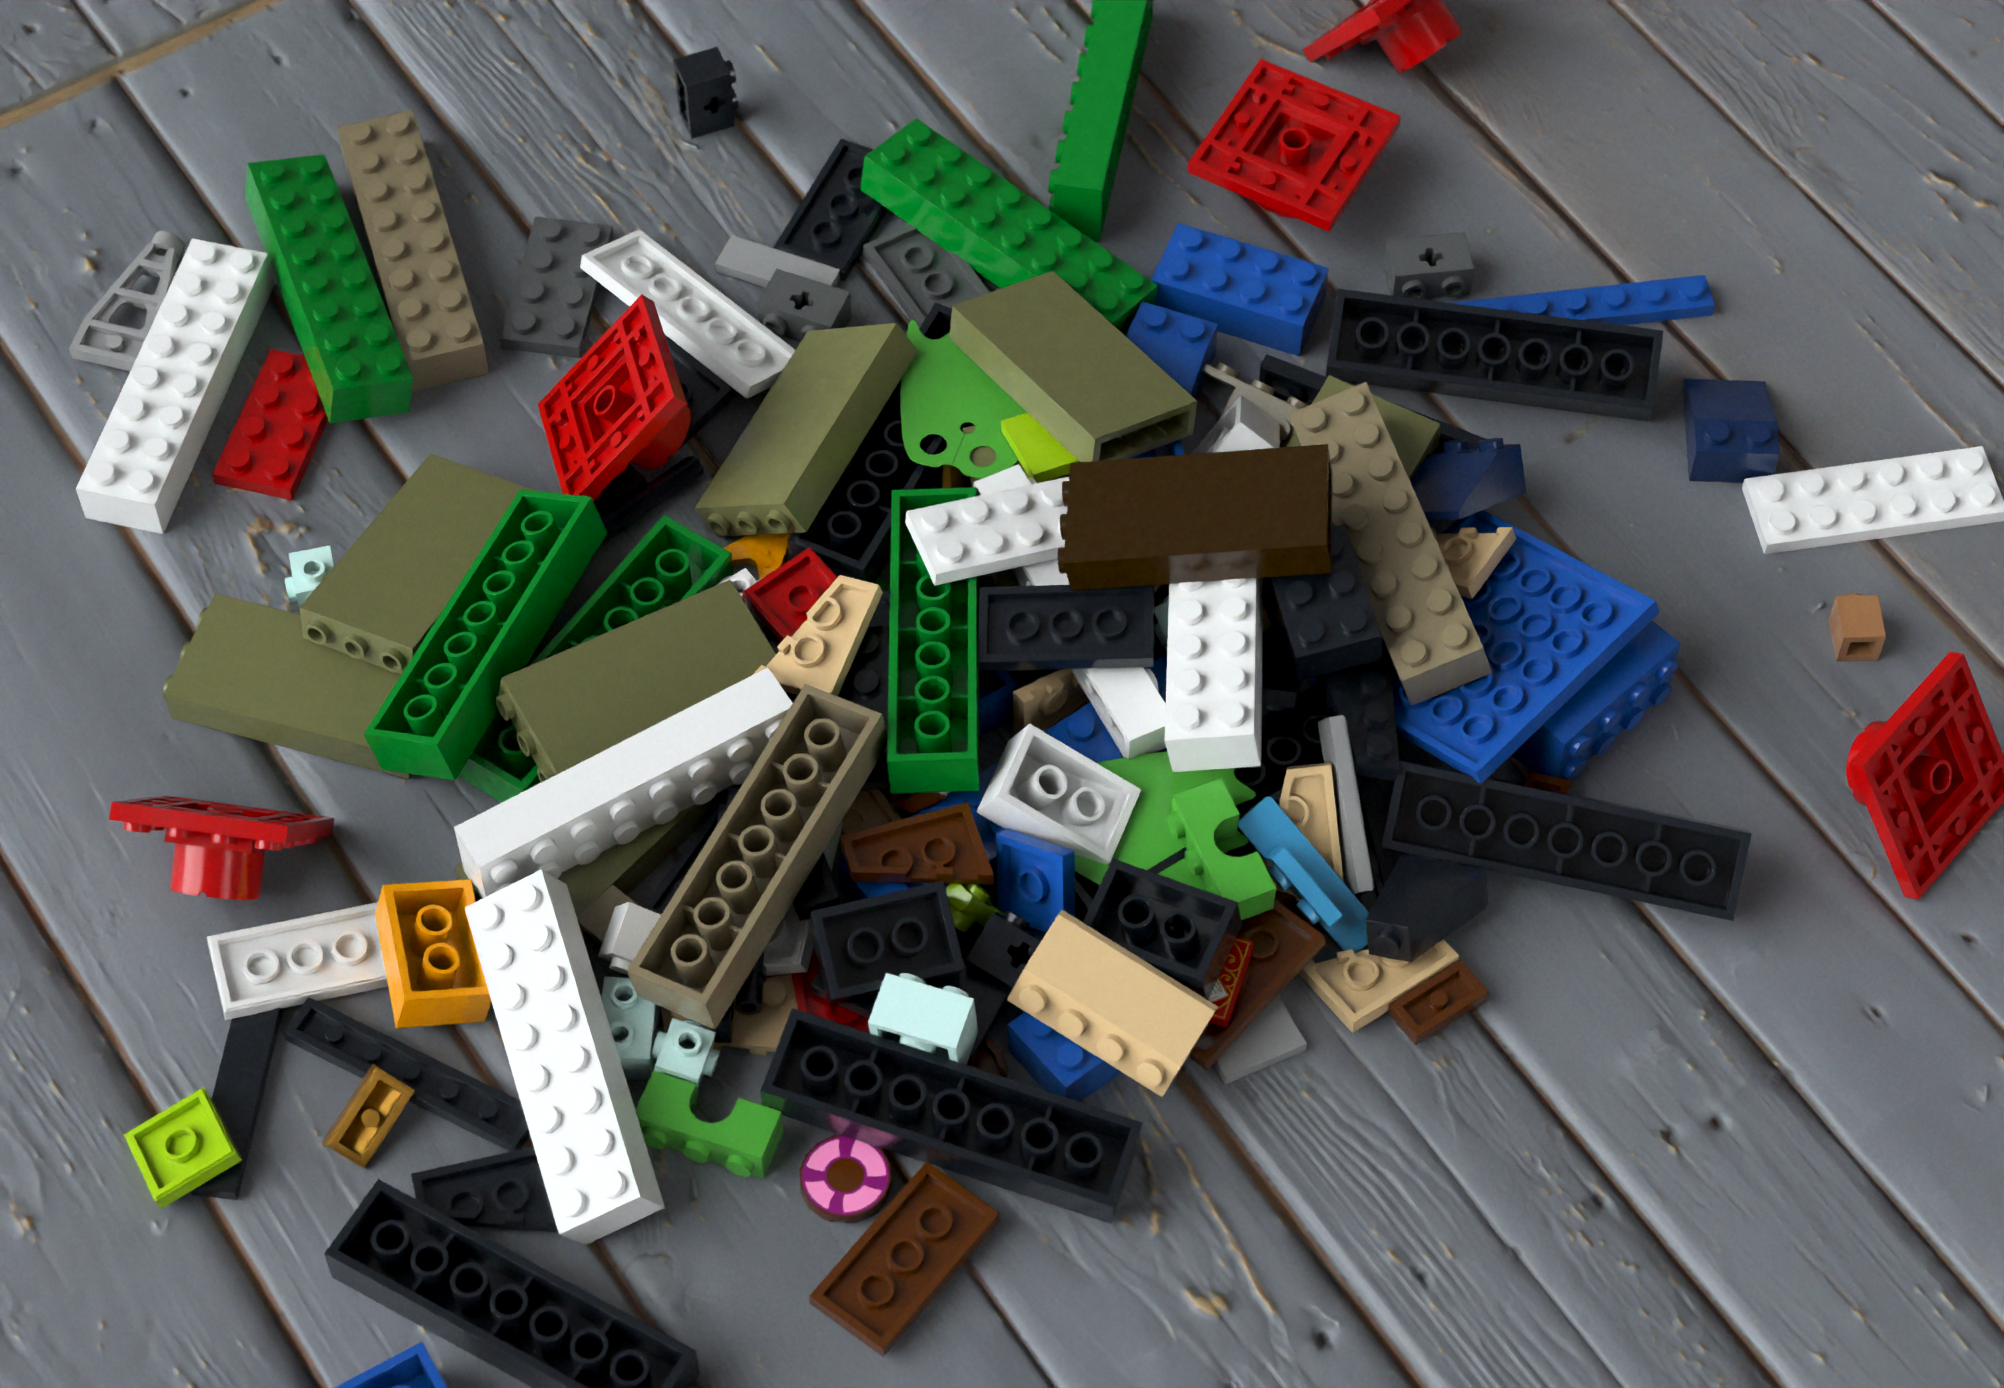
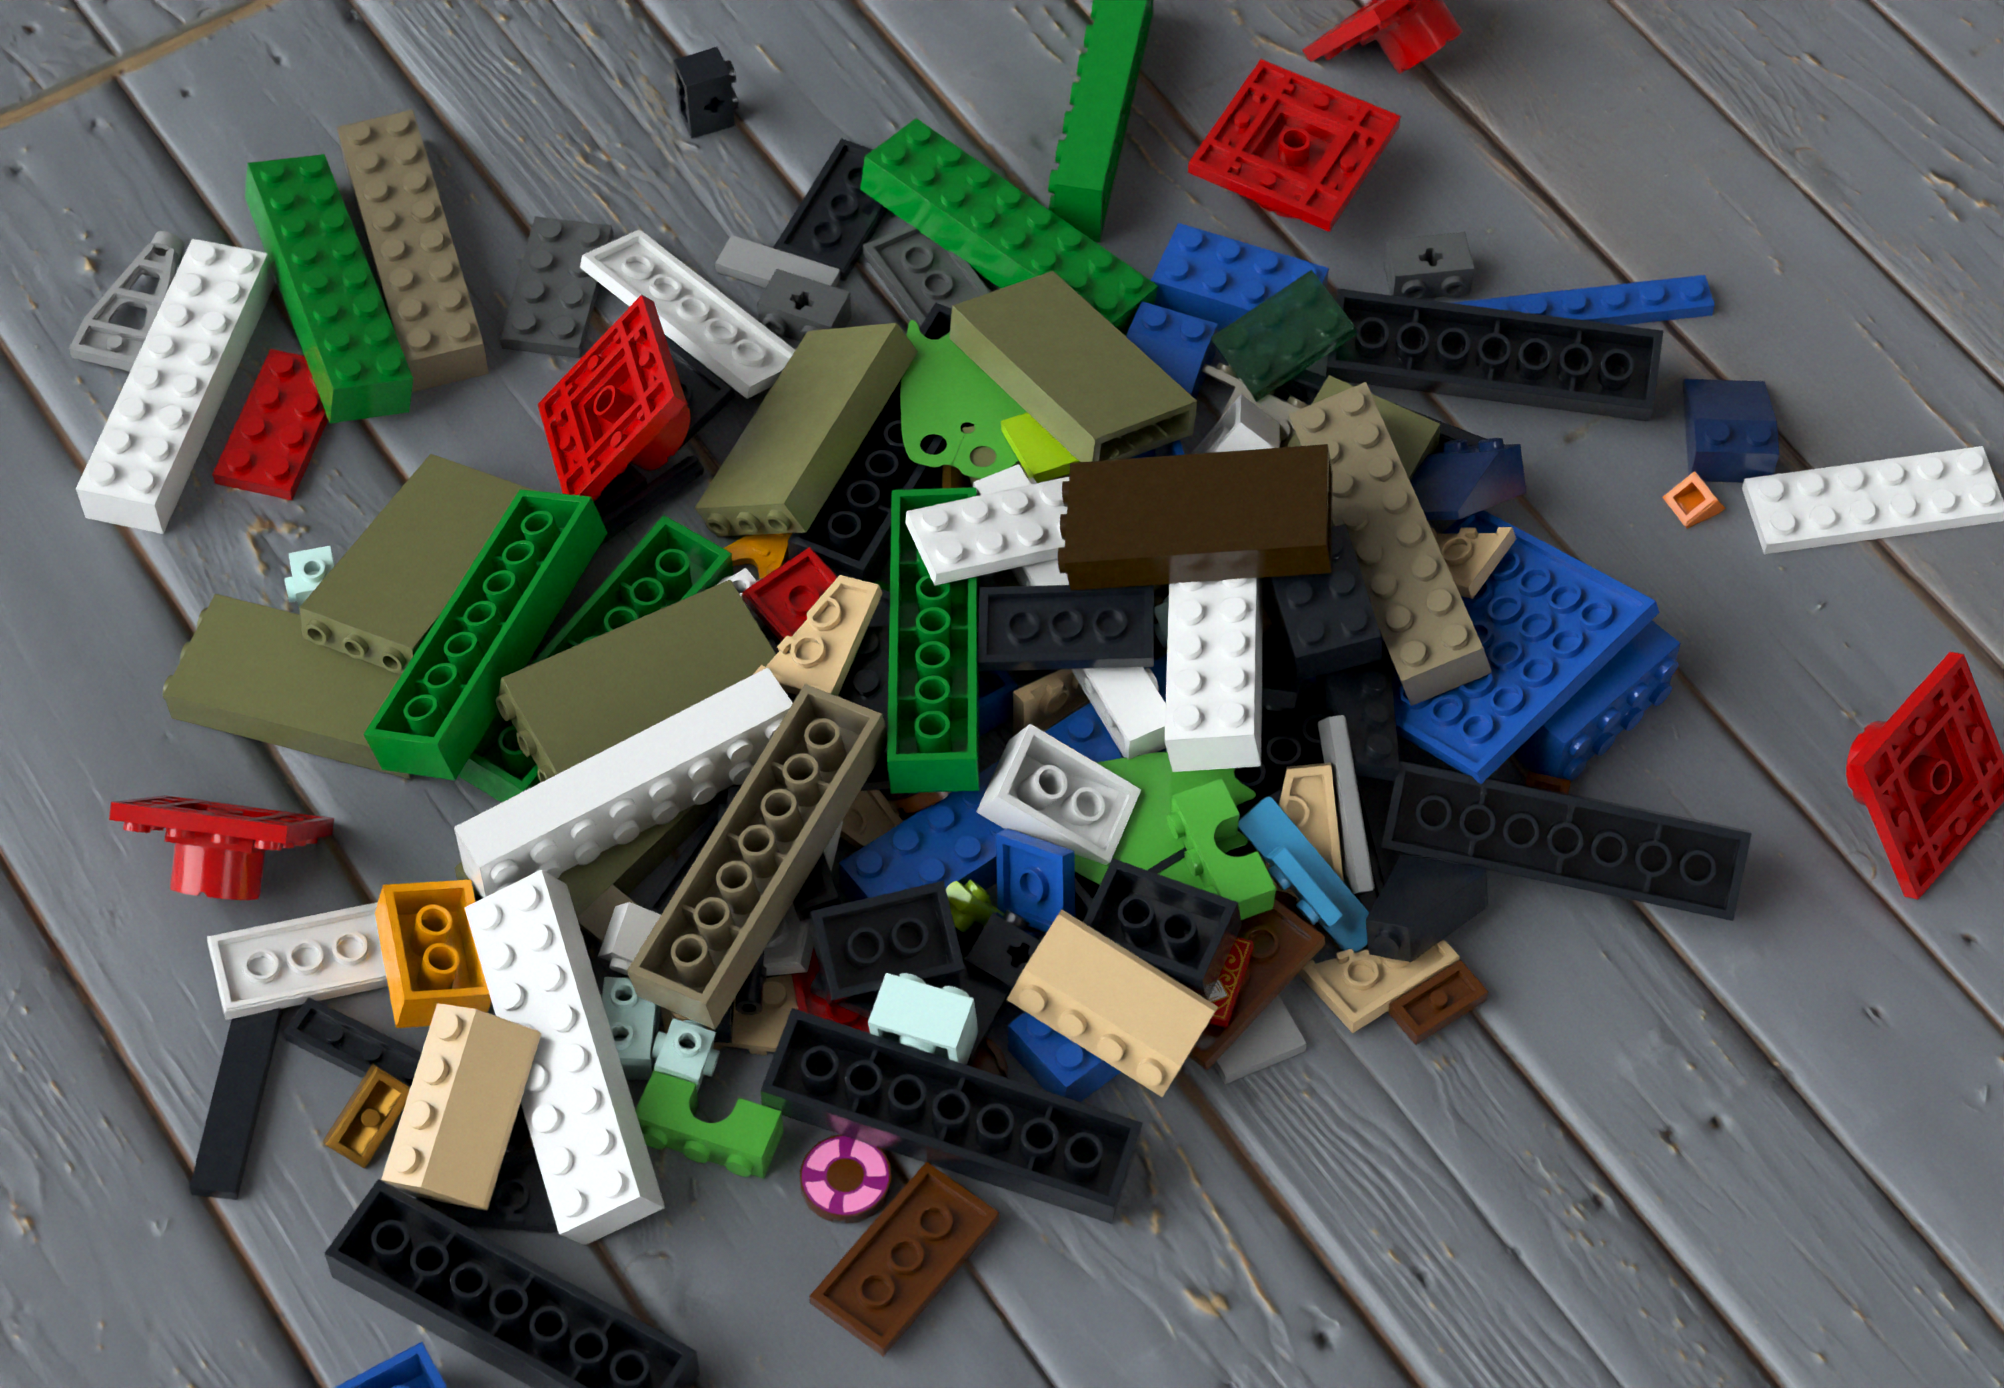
(182, 1147): lime tile -> none
(461, 1107): none -> tan slope
(920, 850): reddish brown wing -> none
(1283, 335): none -> clear green plate
(1693, 501): none -> orange slope
(1857, 627): medium nougat brick -> none

